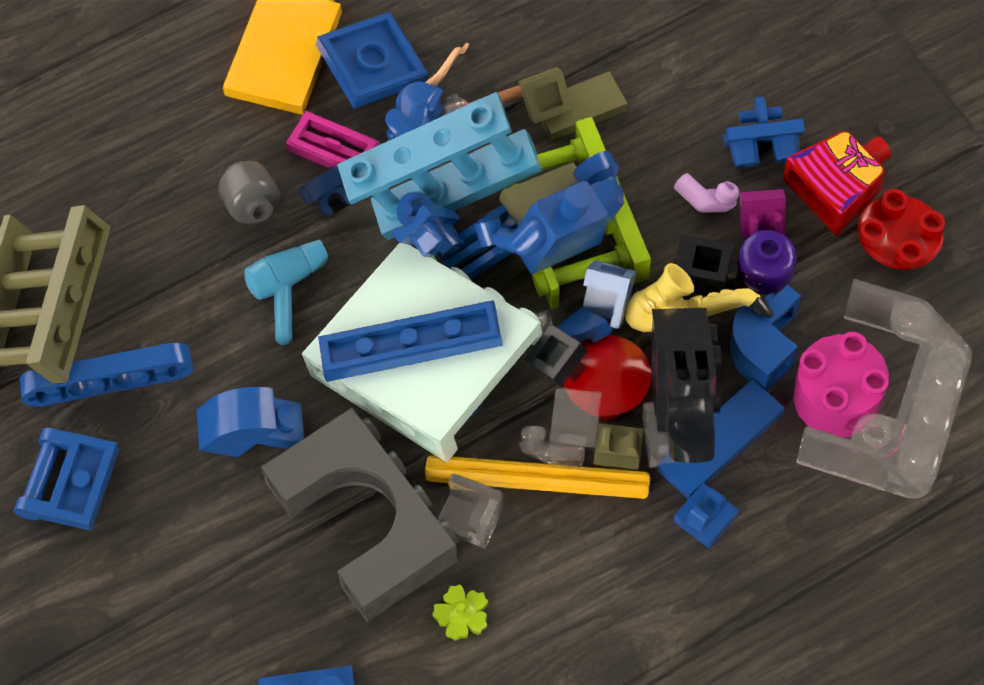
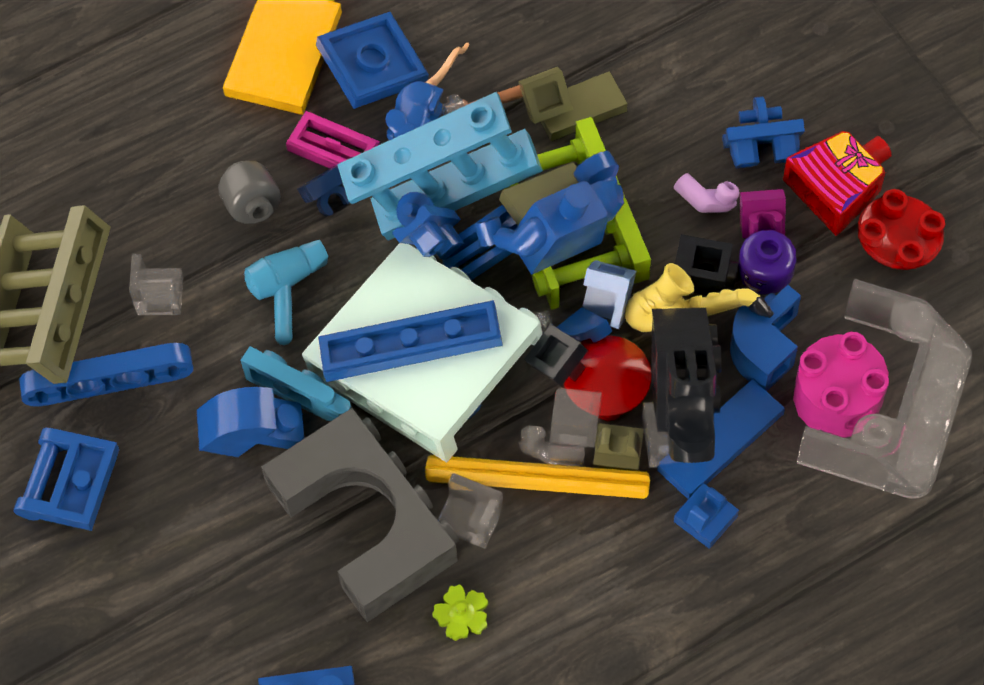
(156, 289): none -> clear panel
(303, 387): none -> dark azure hinge

